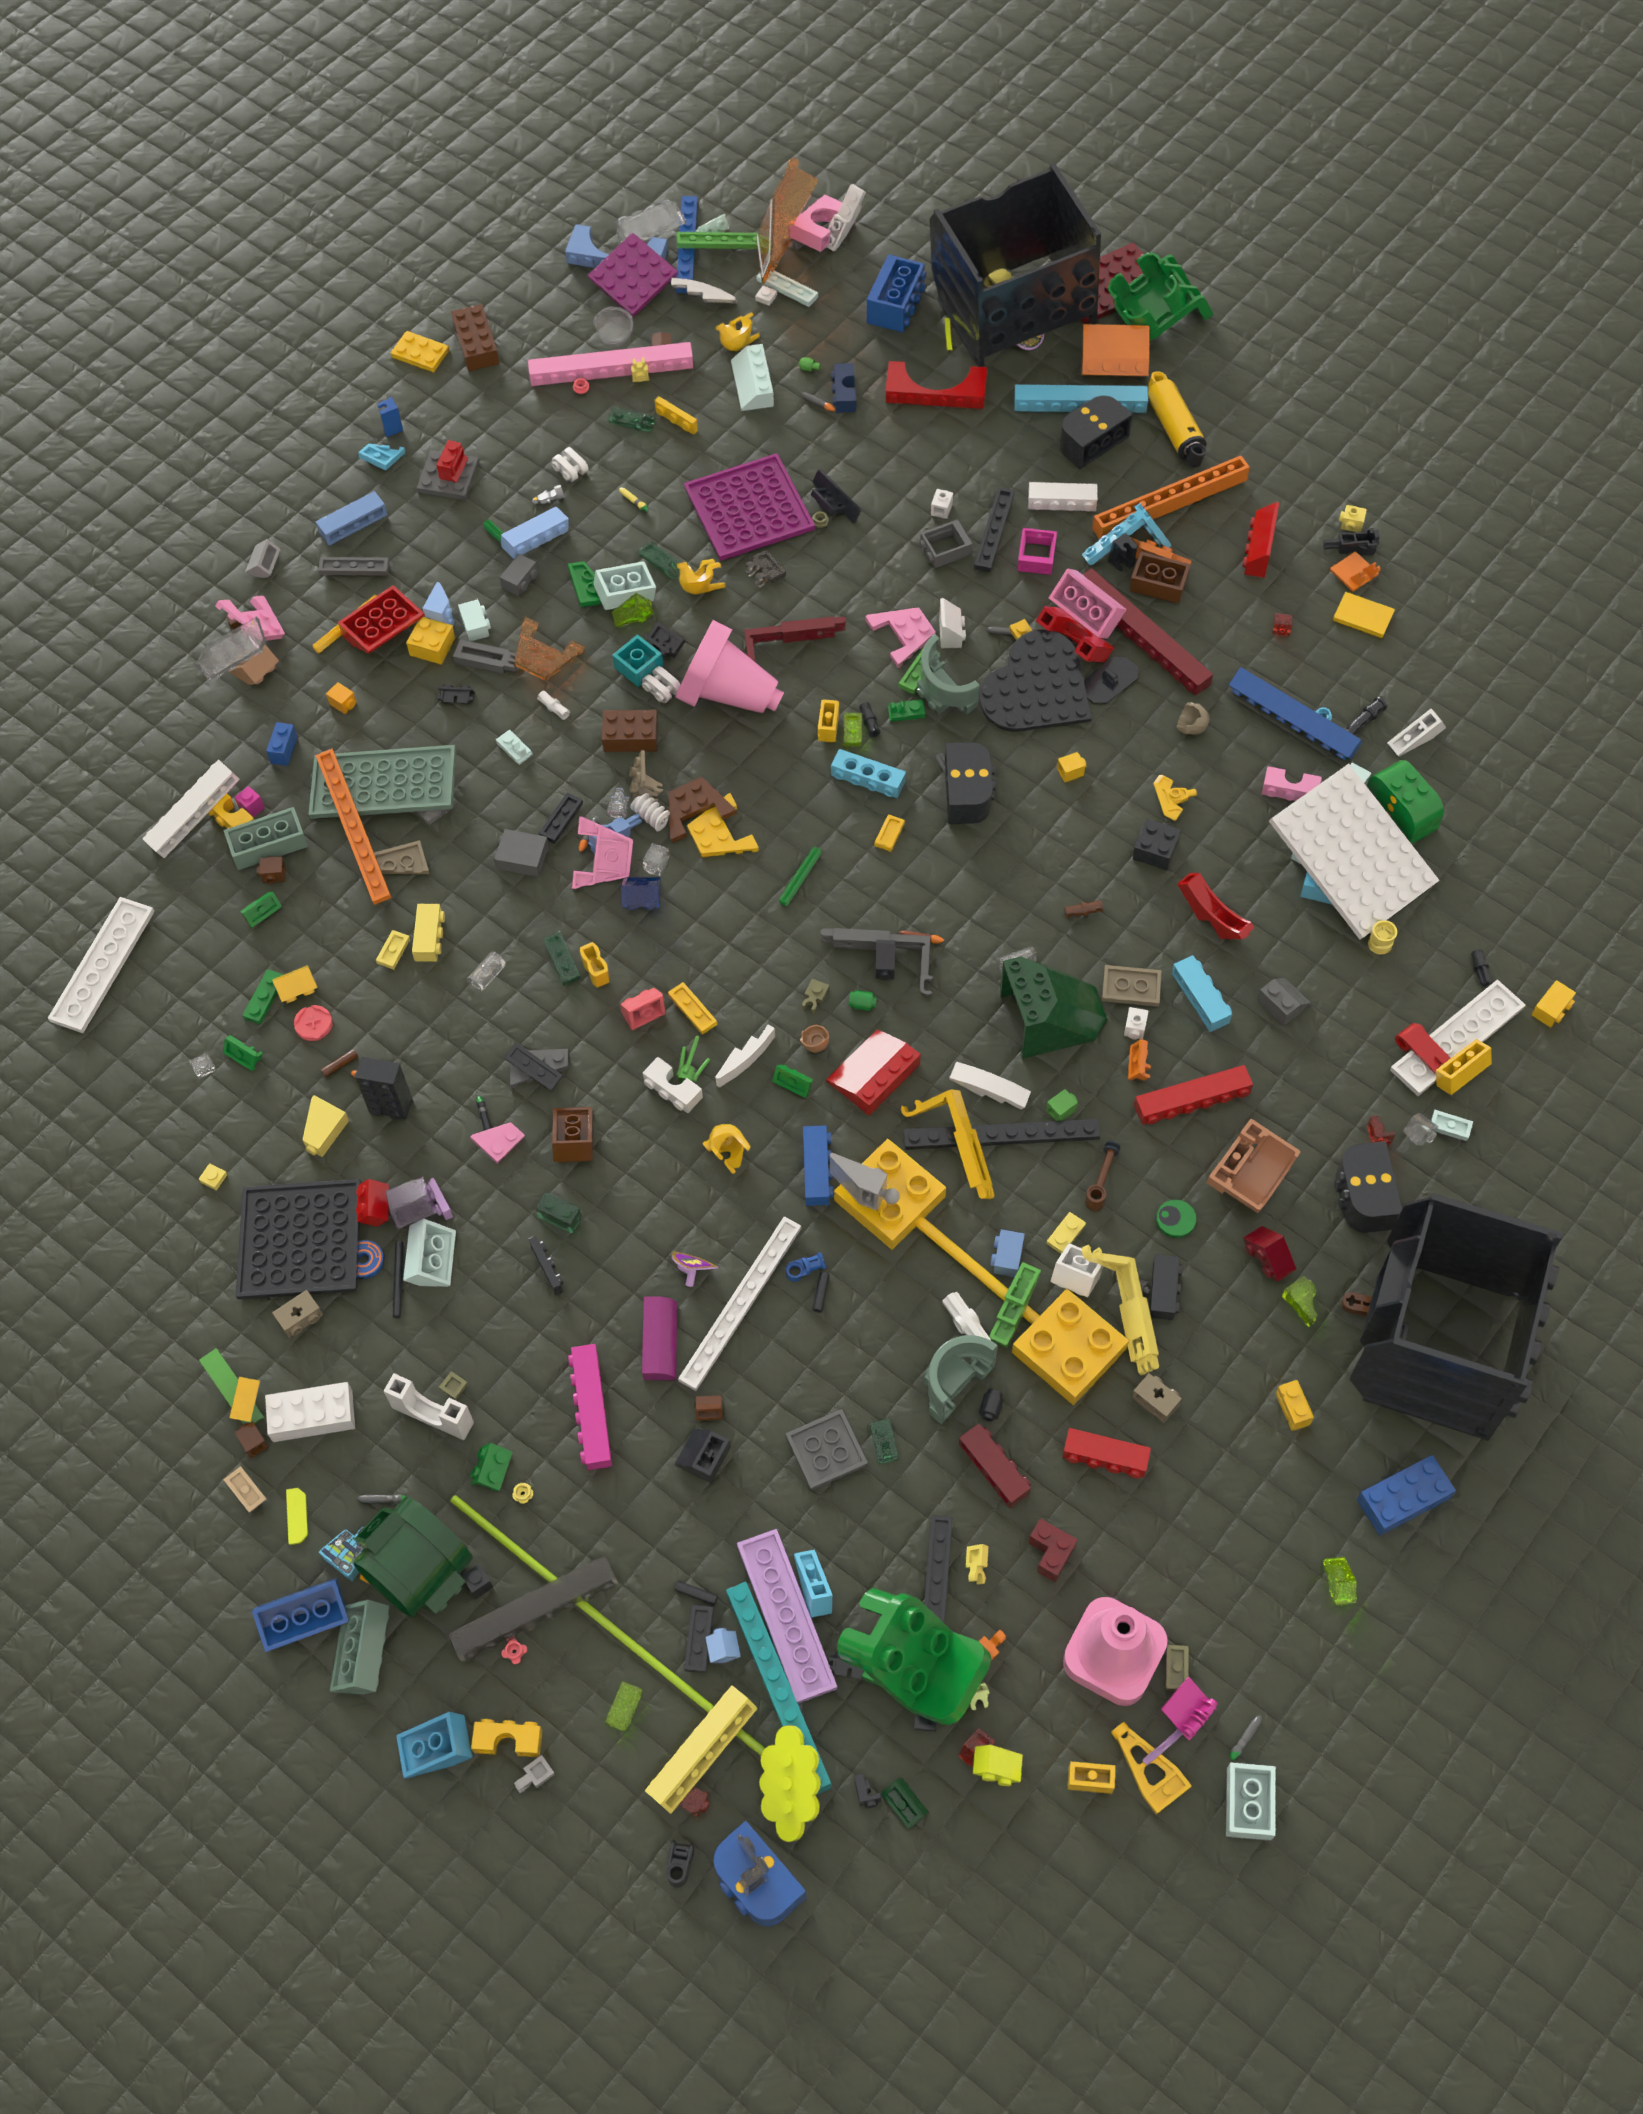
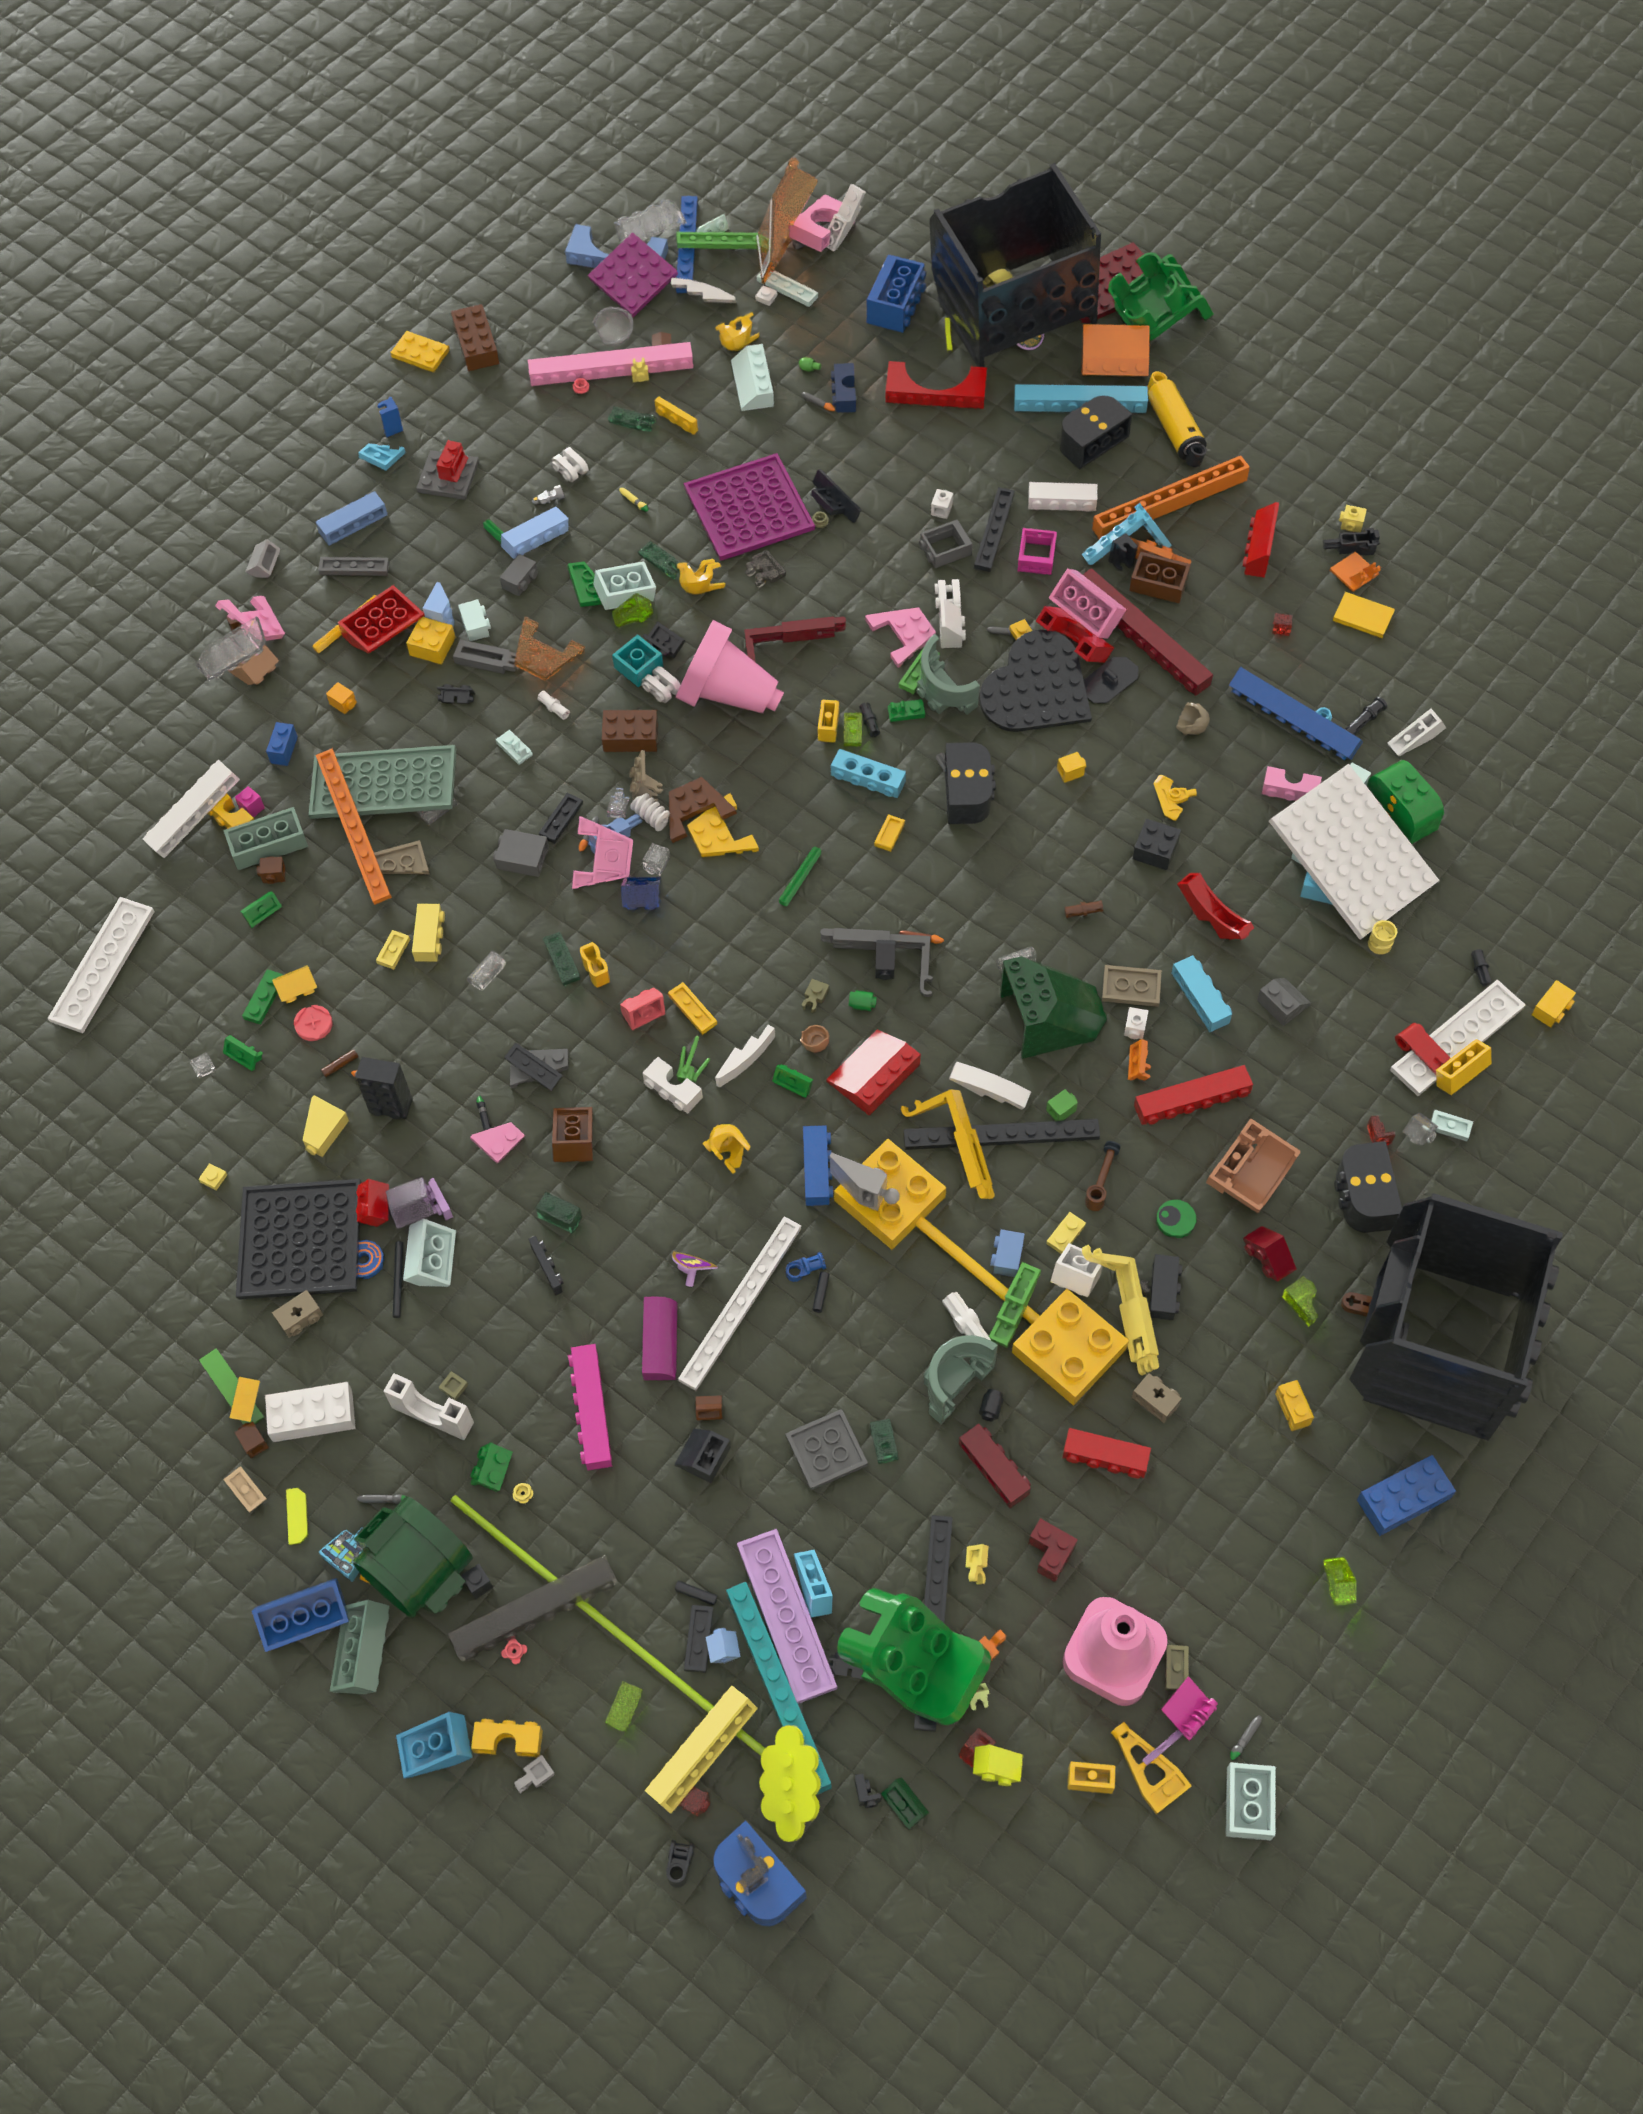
(941, 590): none -> white brick

